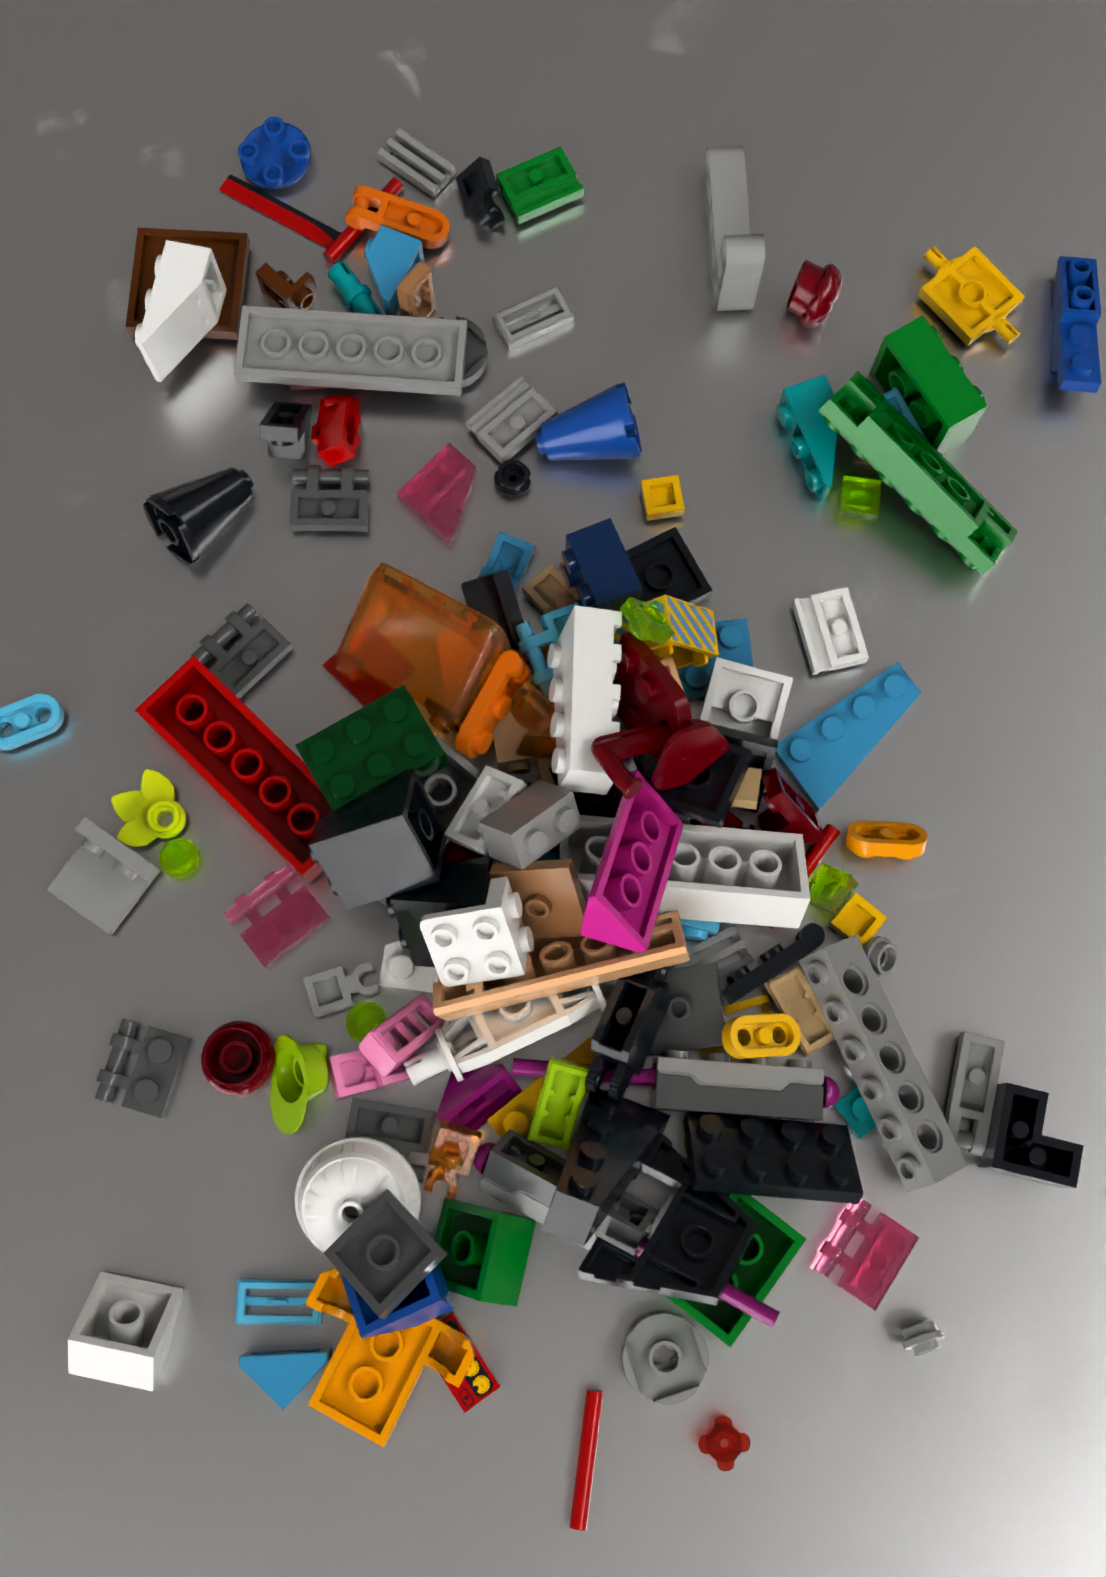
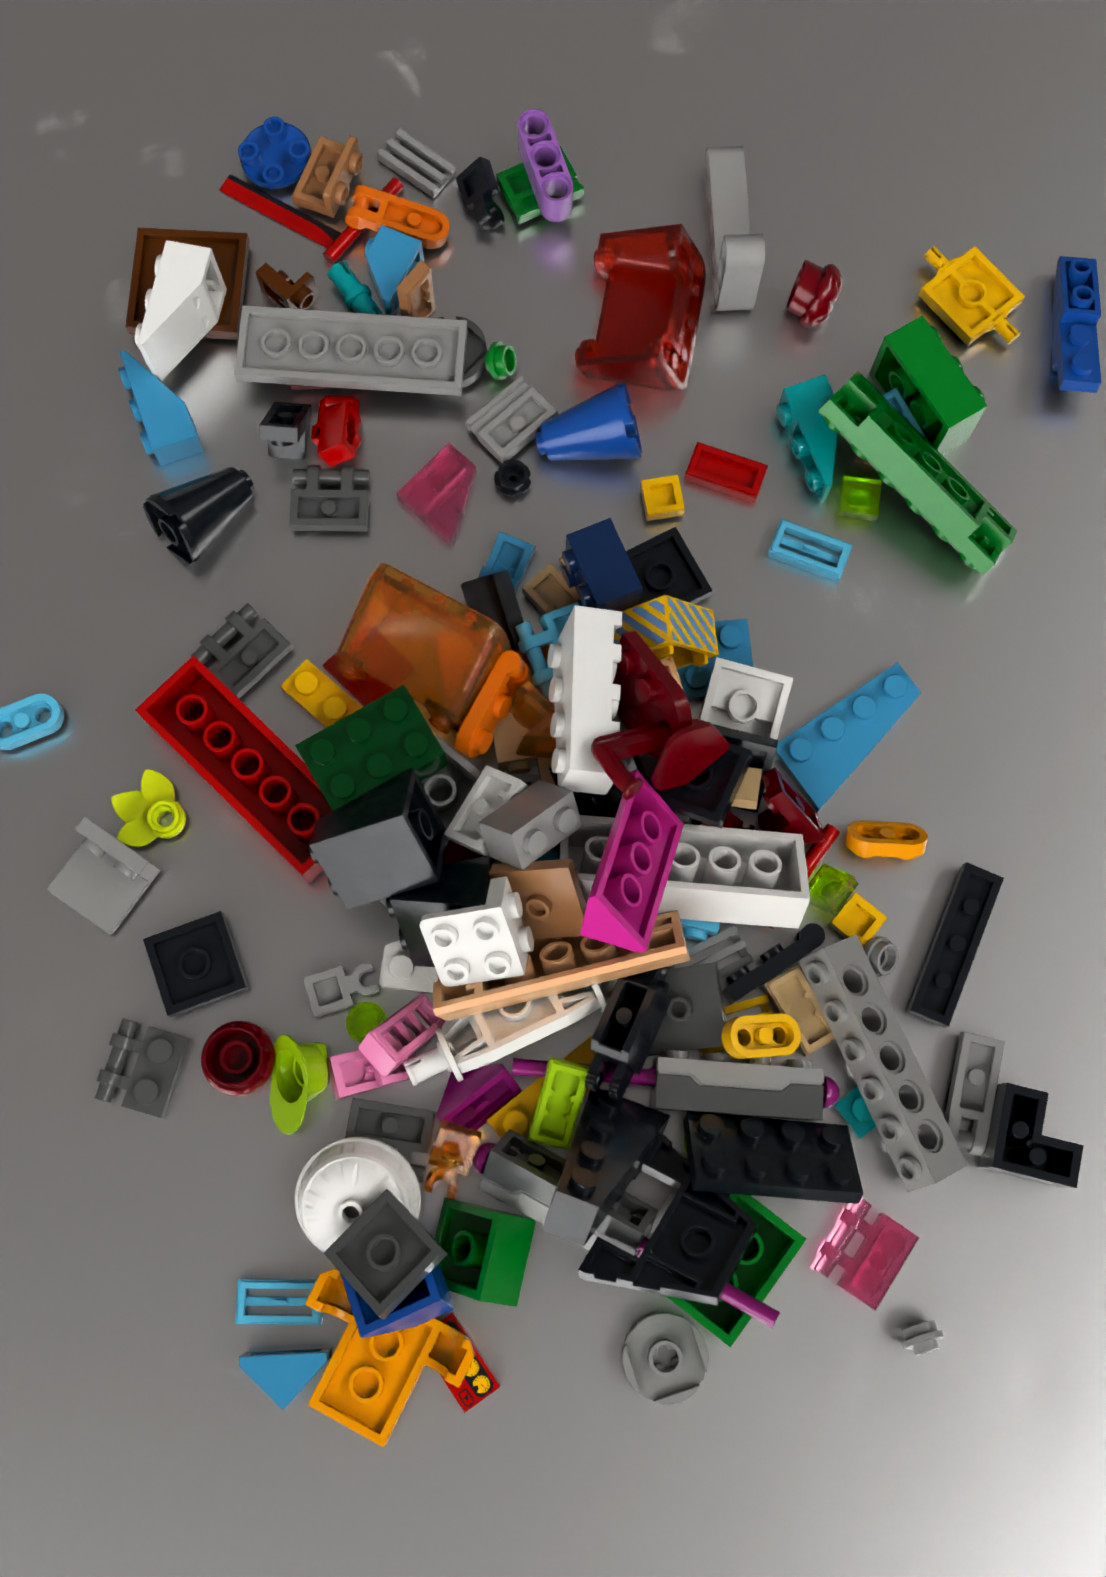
(124, 1331): white slope -> none
(165, 416): none -> dark azure slope
(179, 858): clear neon green plate -> none
(195, 964): none -> black plate
(282, 926): clear pink plate -> none
(318, 695): none -> yellow plate
(328, 176): none -> medium nougat bracket
(500, 360): none -> green plate
(536, 323): light grey tile -> none
(545, 150): none -> medium lavender beam
(586, 1460): red bar -> none
(646, 621): clear neon green plate -> none
(647, 308): none -> clear red windscreen
(725, 472): none -> red tile
(737, 1443): clear red plate -> none
(806, 563): none -> medium azure tile
(830, 630): white plate -> none
(955, 945): none -> black plate

